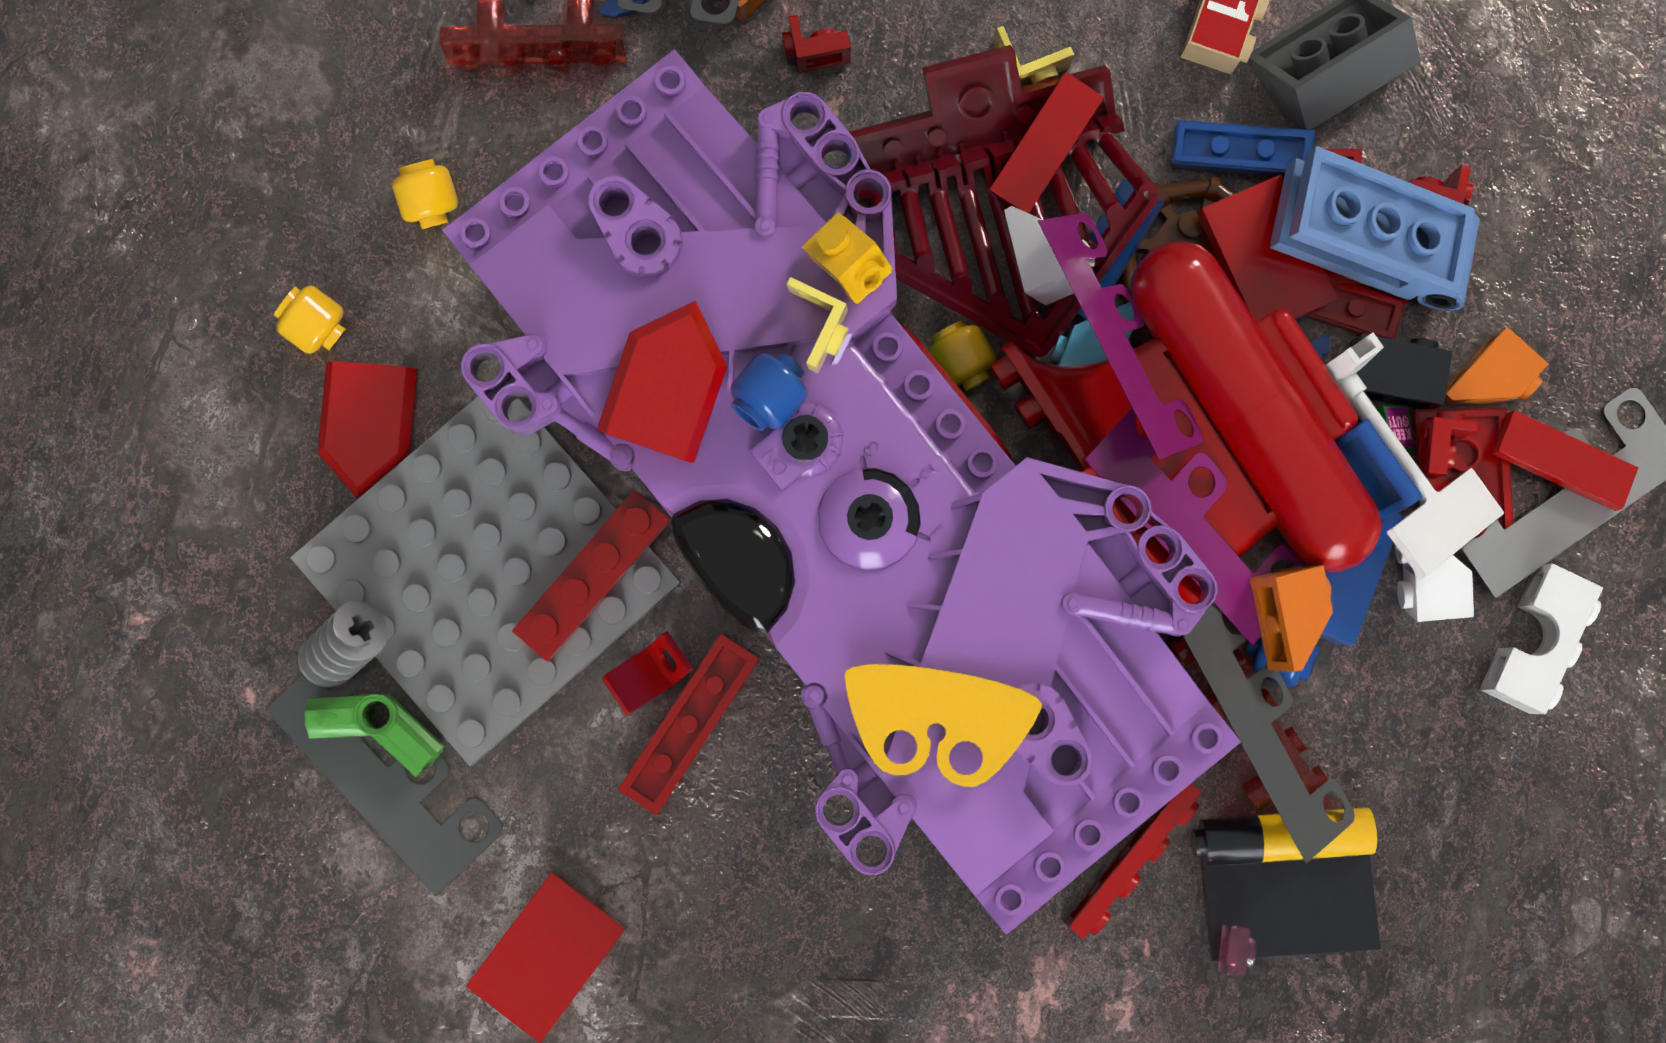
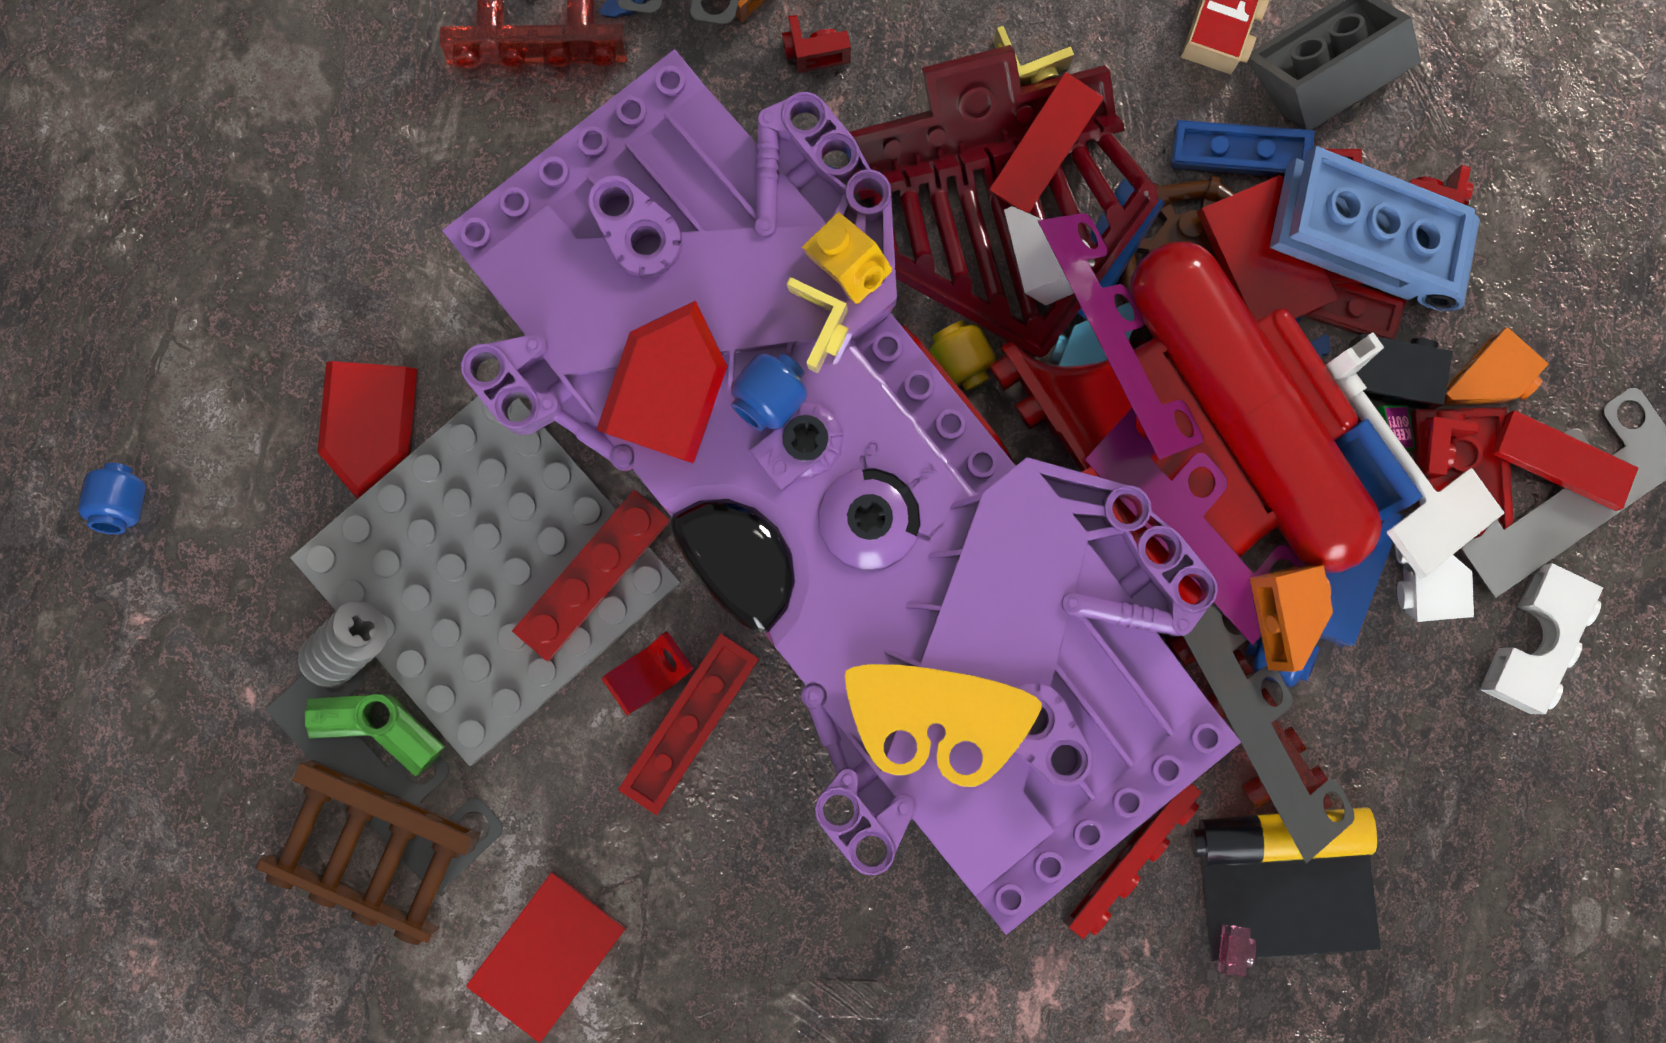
(111, 499): none -> blue head
(309, 319): yellow head -> none
(363, 804): none -> reddish brown fence
(425, 193): yellow head -> none

